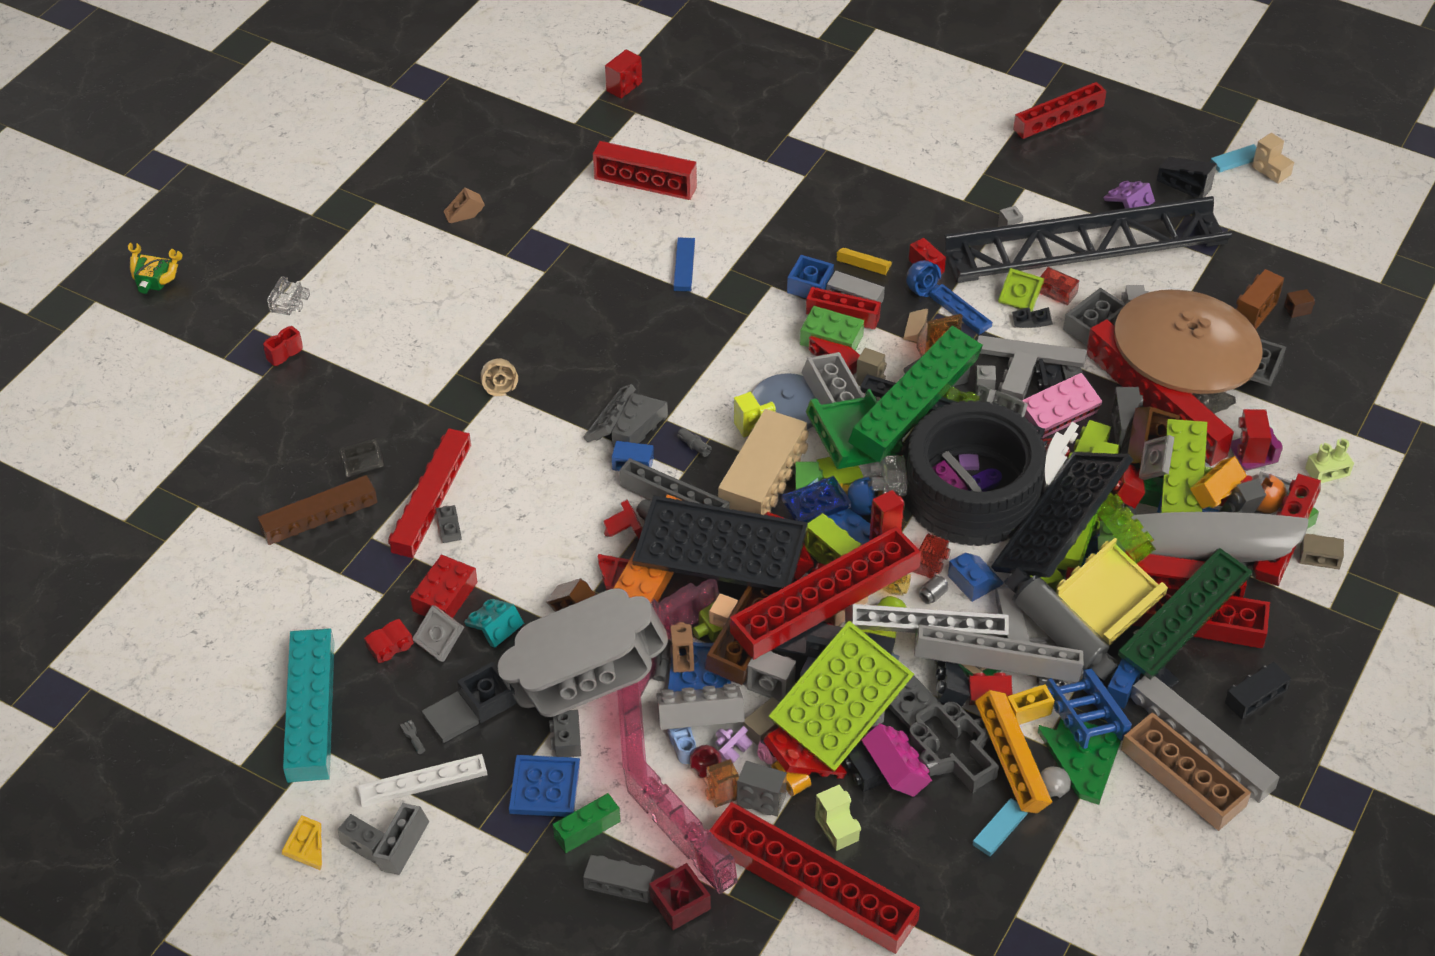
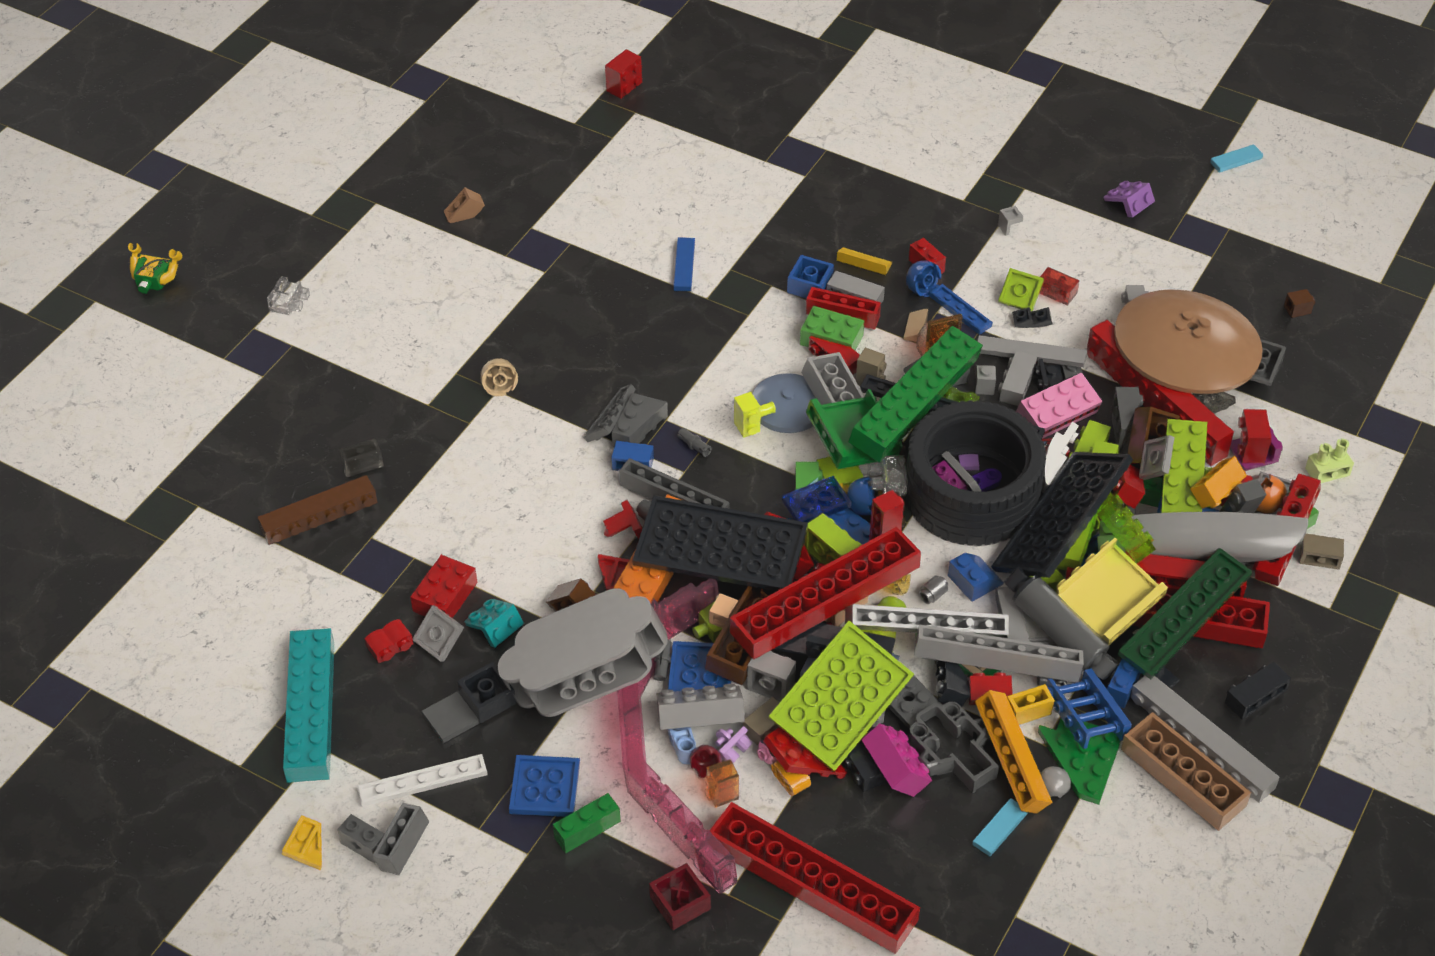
(283, 345): red brick -> none
(410, 731): dark grey piece -> none
(430, 493): red brick -> none
(448, 524): dark grey slope -> none
(566, 734): dark grey brick -> none
(618, 878): dark grey brick -> none
(645, 170): red brick -> none
(682, 639): medium nougat torso -> none
(761, 788): dark grey brick -> none
(765, 463): tan brick -> none
(835, 817): yellowish green brick -> none
(933, 553): clear red brick -> none
(964, 267): black piece -> none
(994, 396): light grey slope -> none
(1059, 110): red brick -> none
(1090, 312): dark grey brick -> none
(1187, 175): black wedge -> none
(1260, 297): dark orange brick -> none
(1270, 160): tan brick -> none

